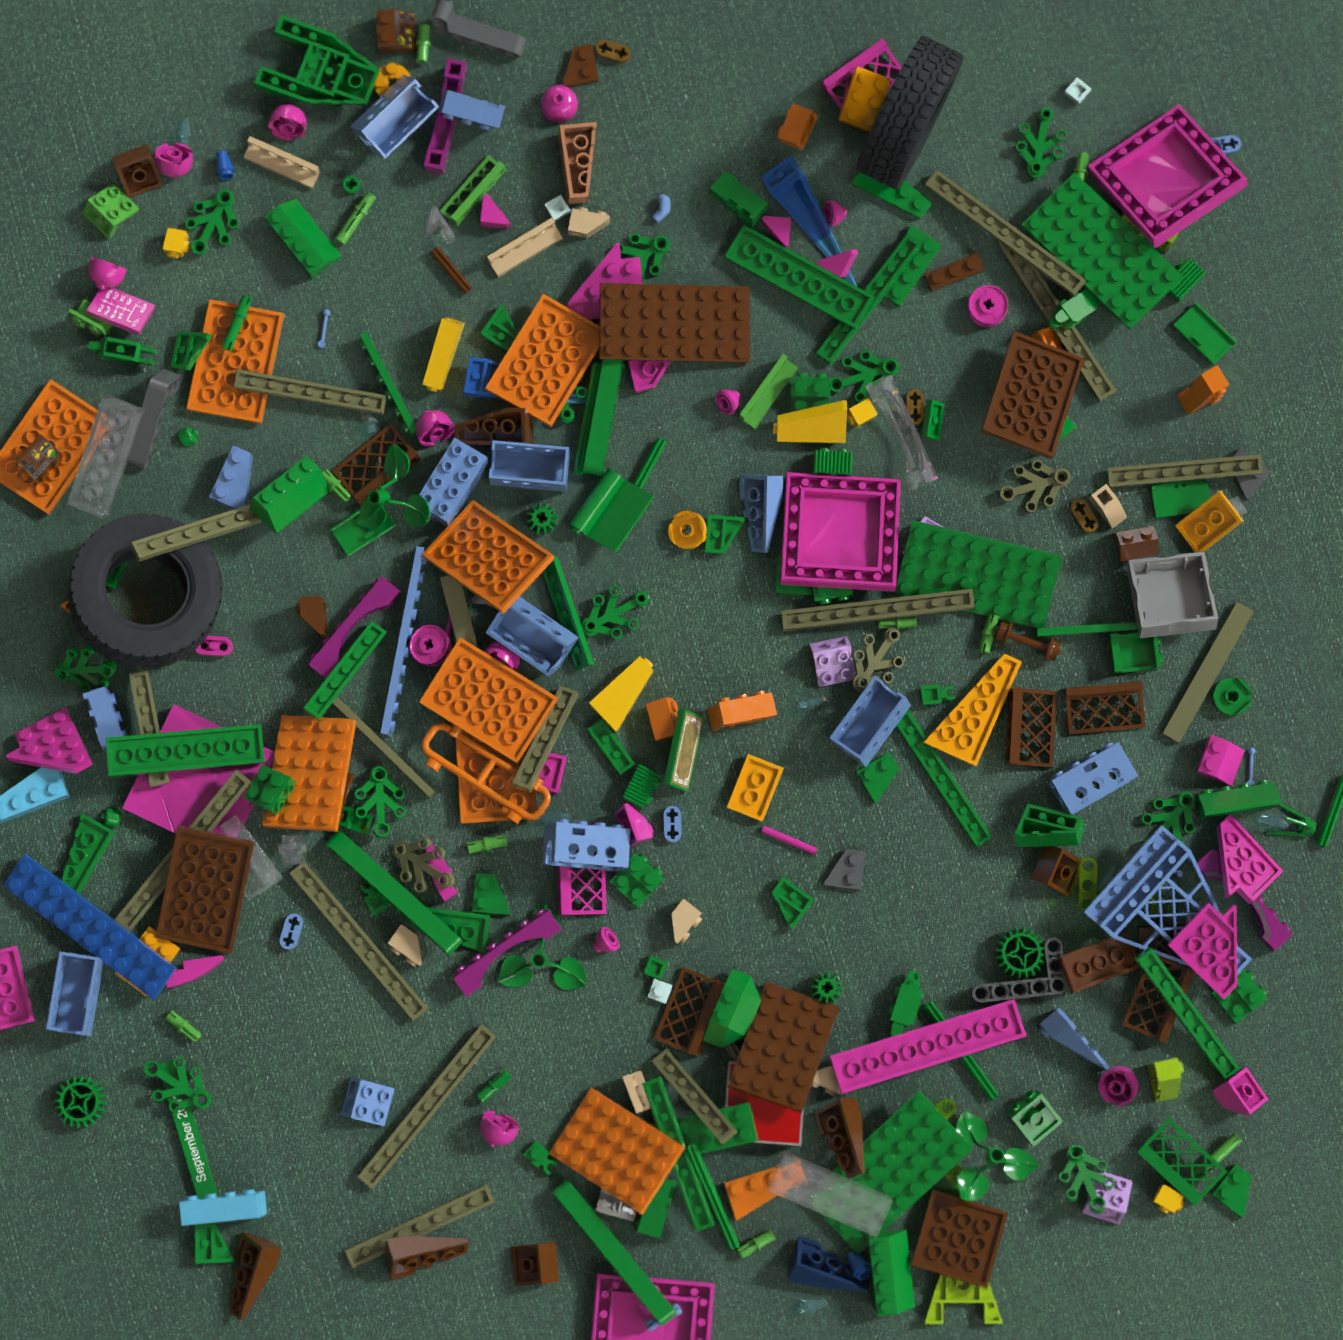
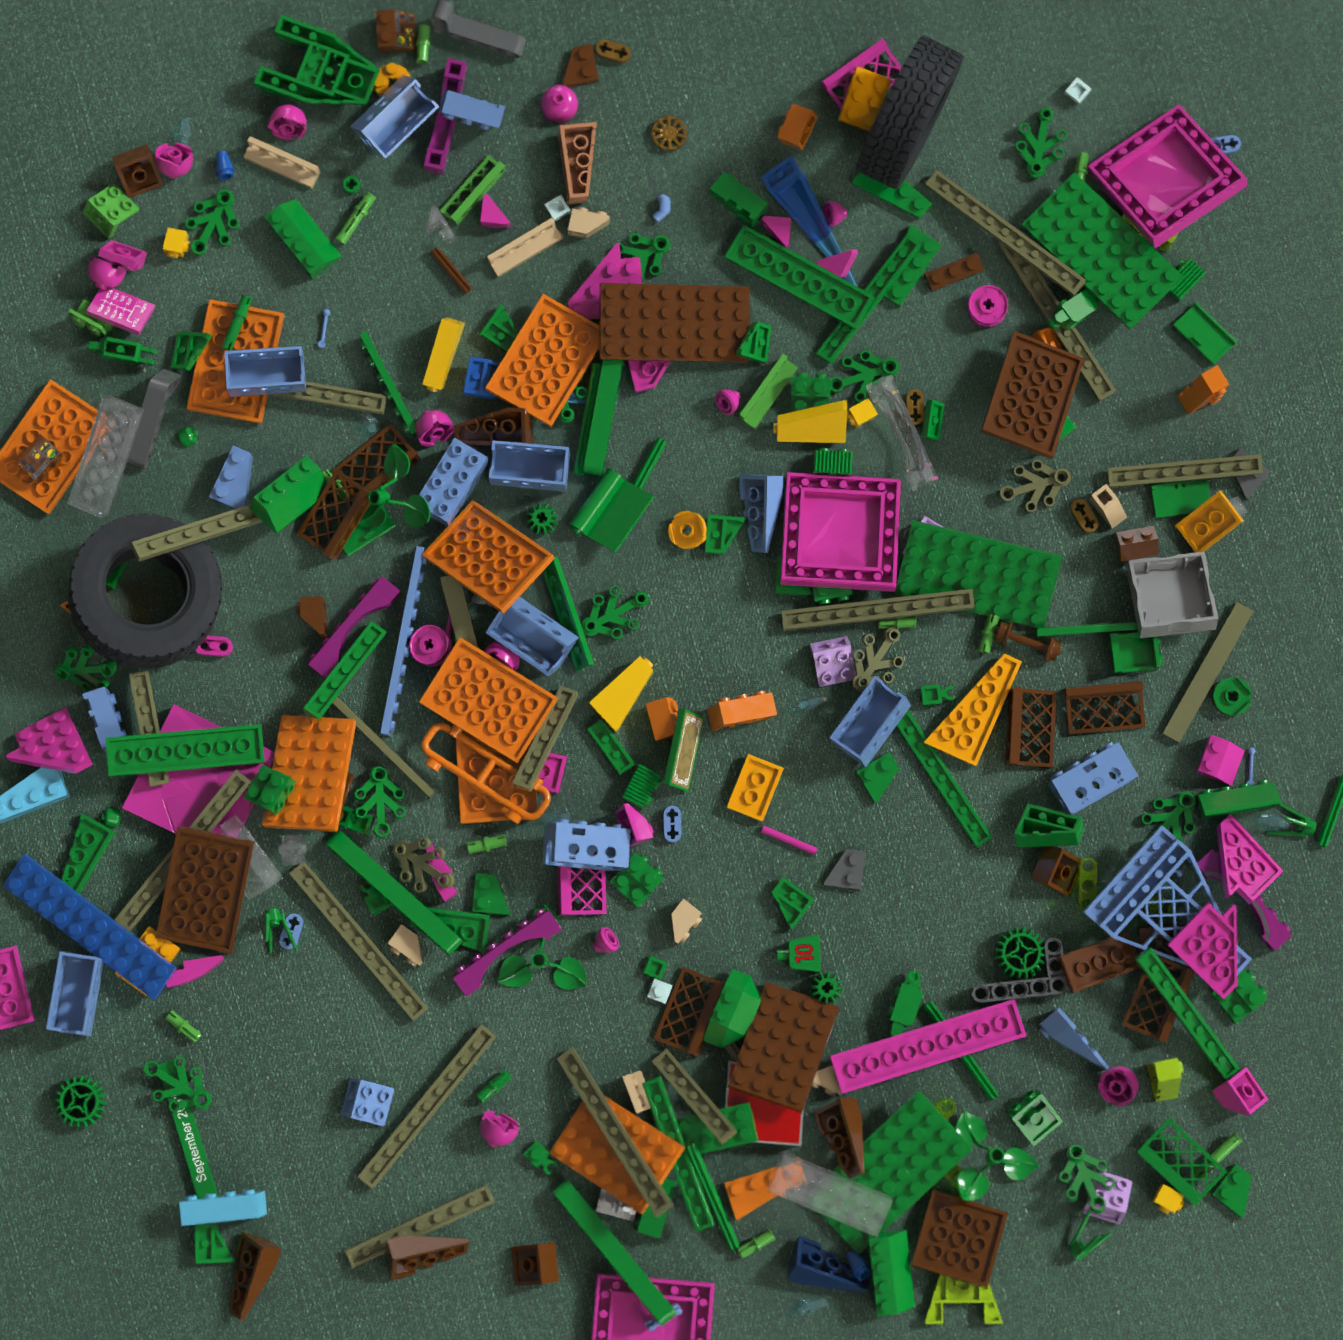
(121, 254): none -> dark pink plate
(265, 371): none -> medium blue piece
(272, 919): none -> green plant
(346, 526): none -> reddish brown fence
(615, 1132): none -> olive plate
(669, 133): none -> pearl gold wheel
(756, 343): none -> green wing
(802, 954): none -> green torso
(1080, 1249): none -> green plant

